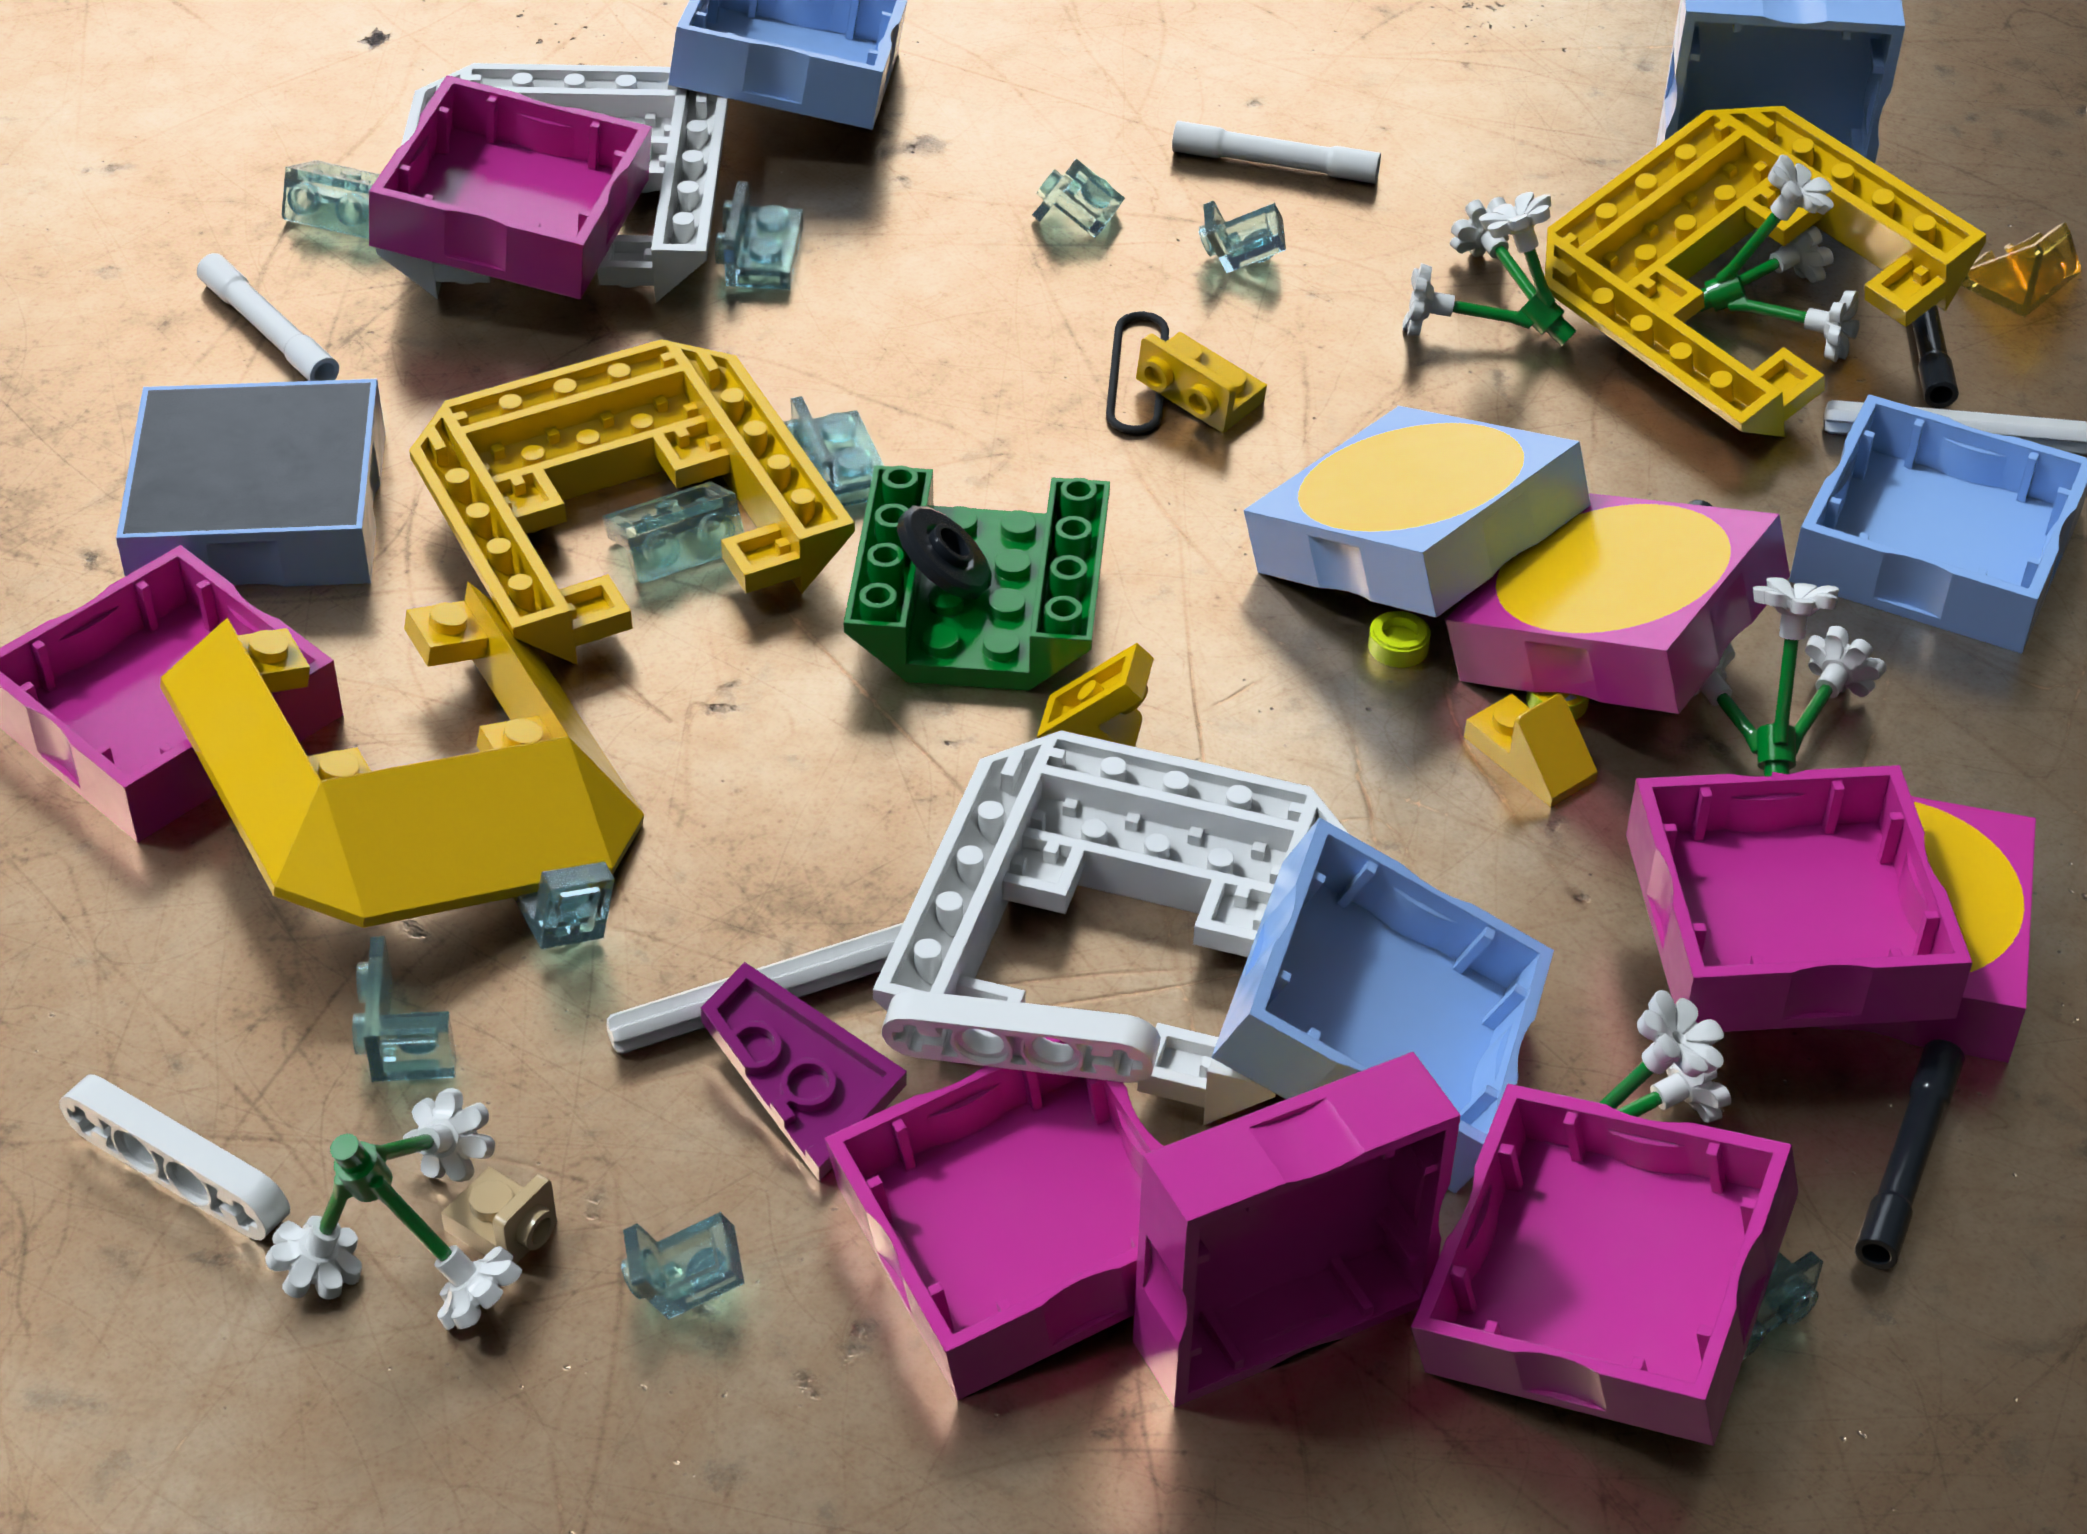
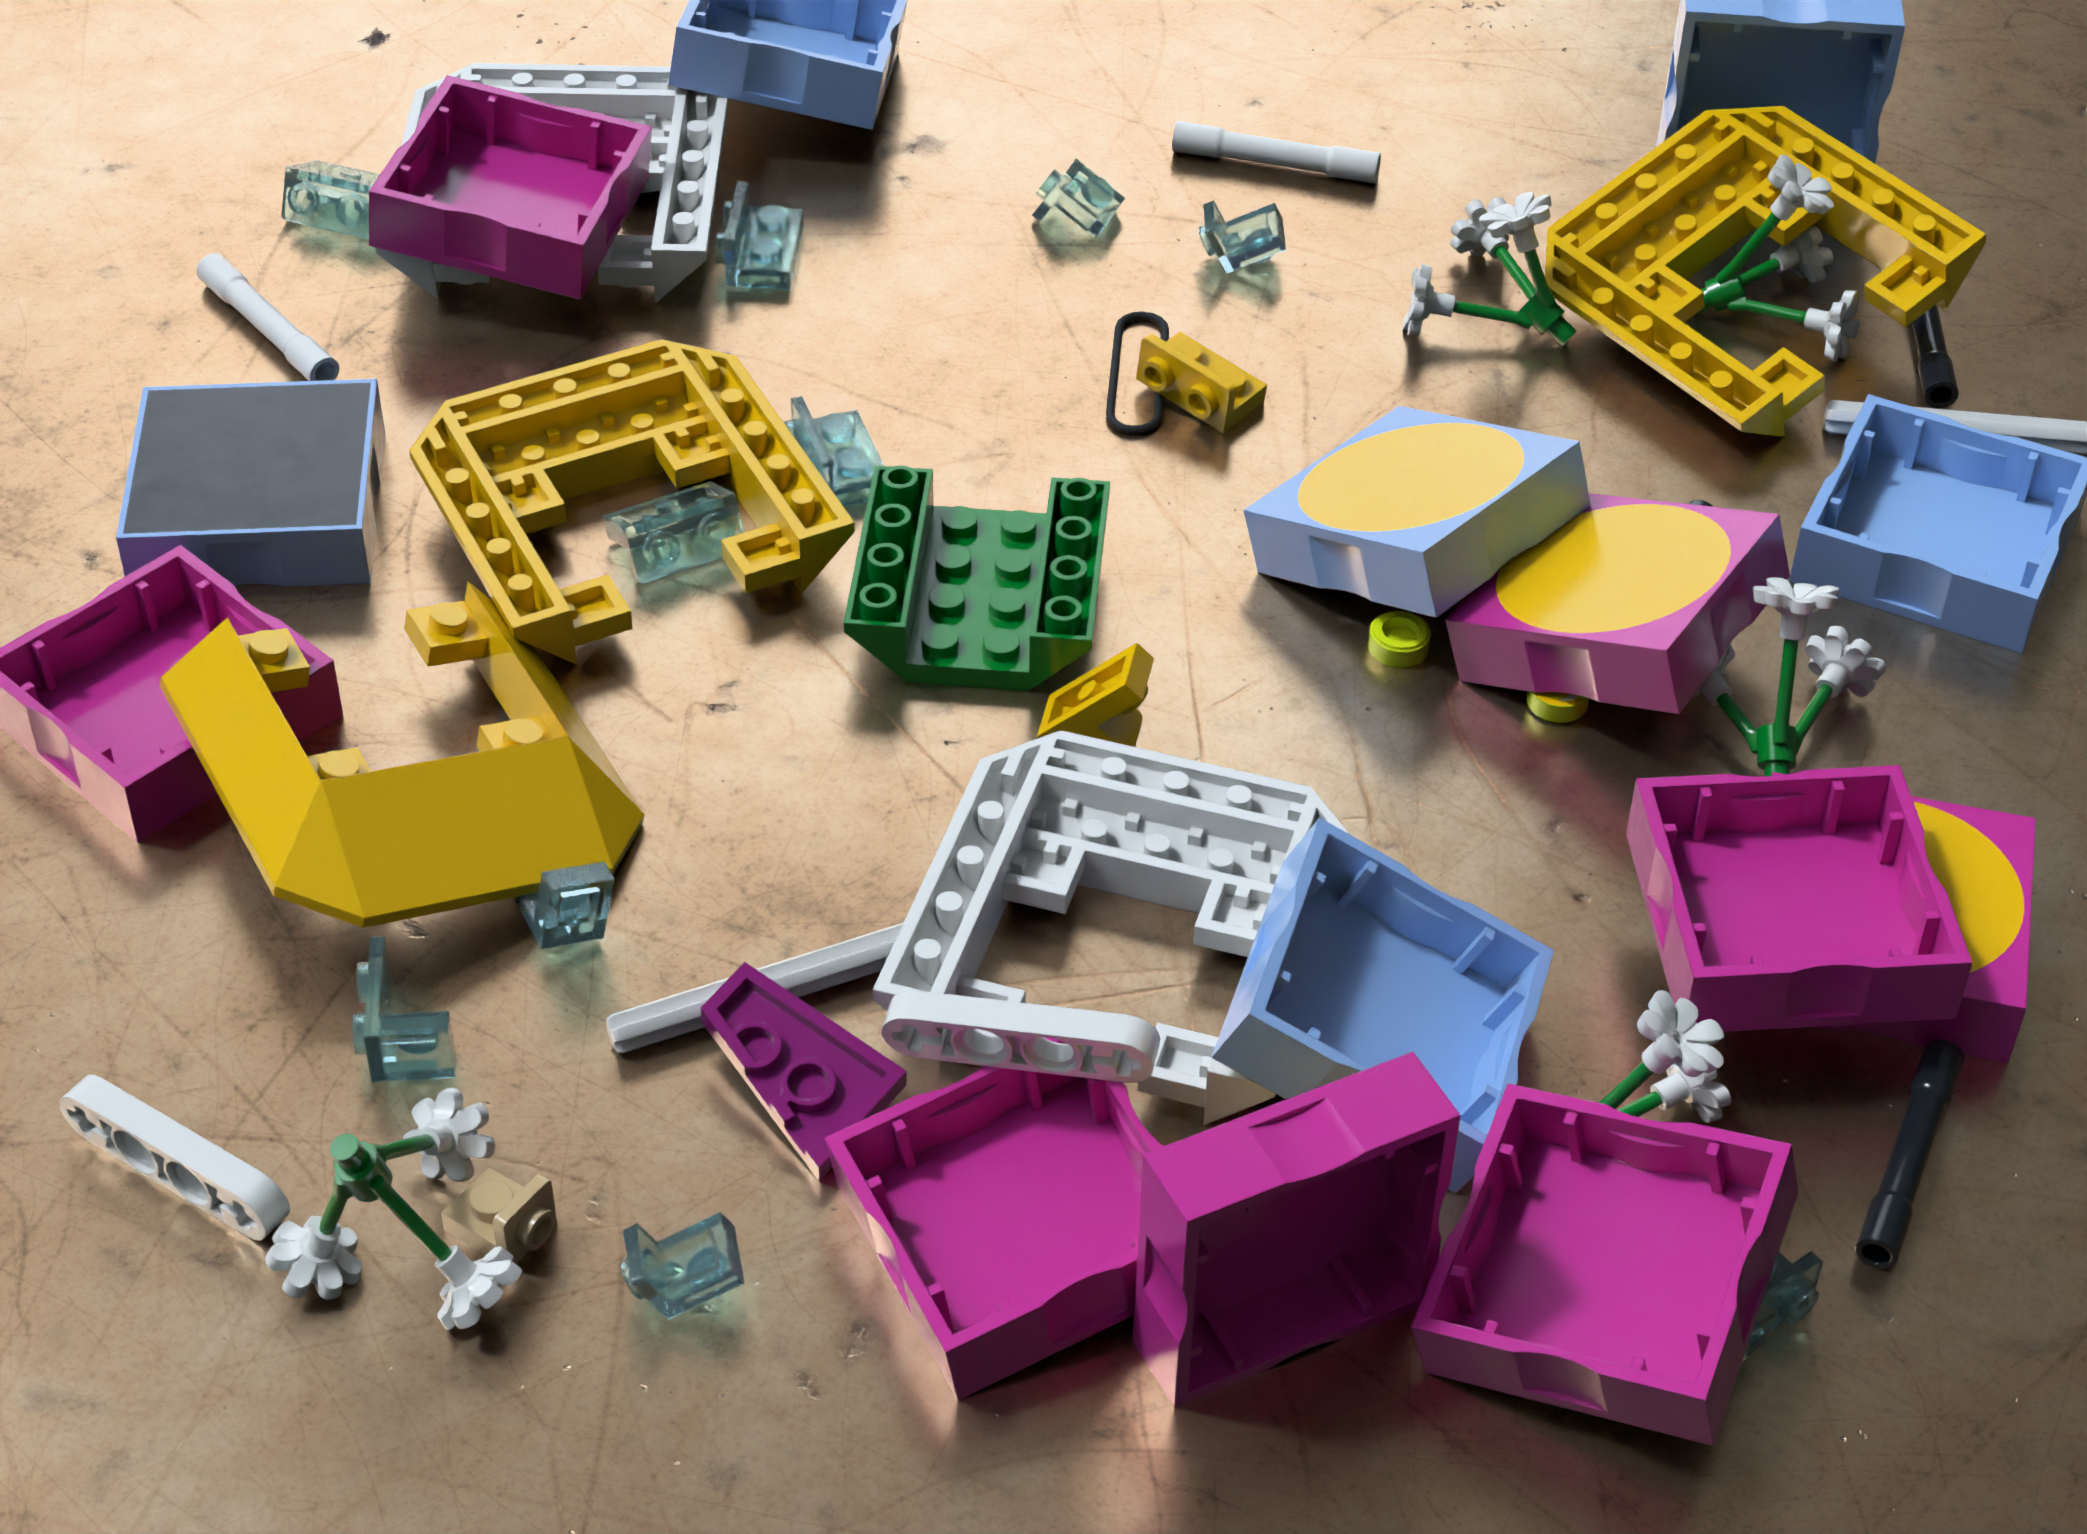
(944, 552): black wheel -> none
(1535, 745): yellow slope -> none
(2027, 272): clear yellow slope -> none

